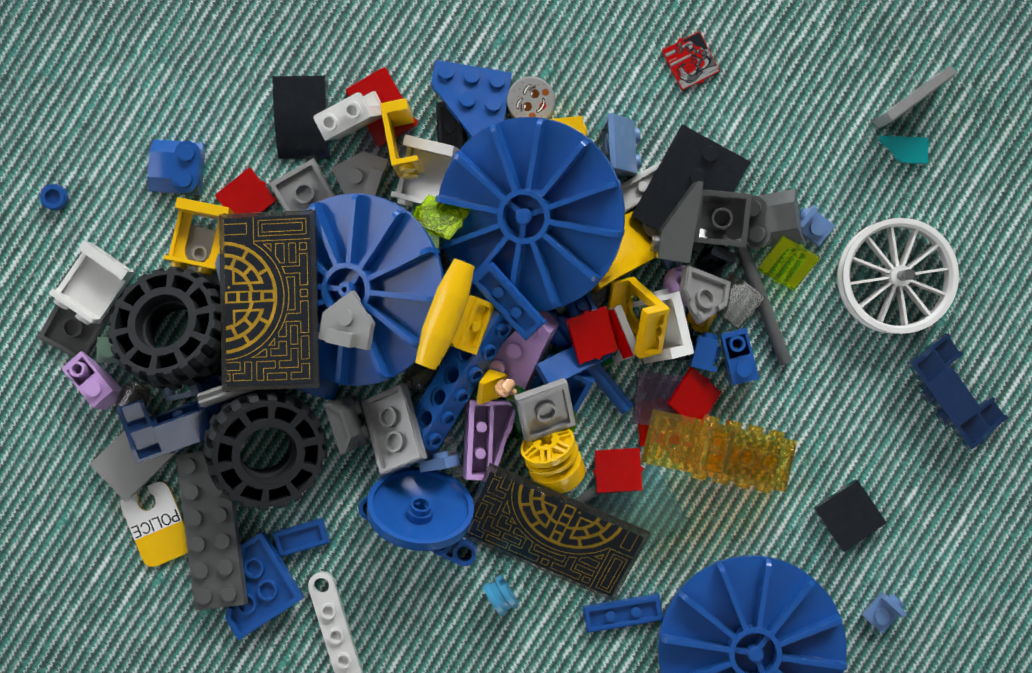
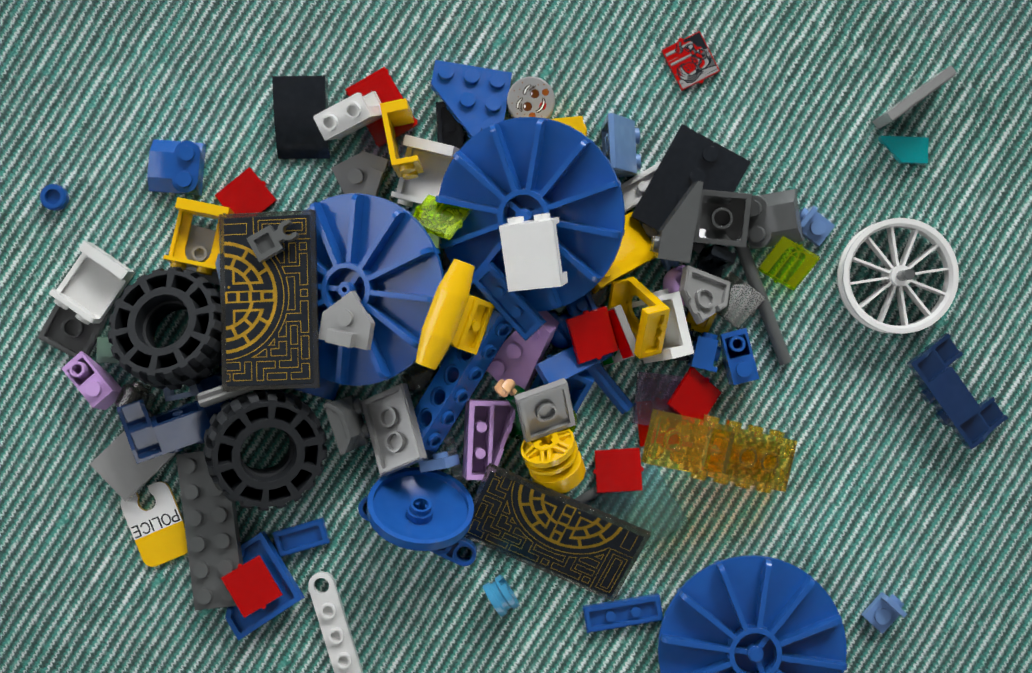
(251, 586): none -> red piece
(269, 242): none -> dark grey plate
(301, 187): light grey tile -> none
(486, 386): yellow slope -> none
(532, 253): none -> white panel
(849, 515): black tile -> none

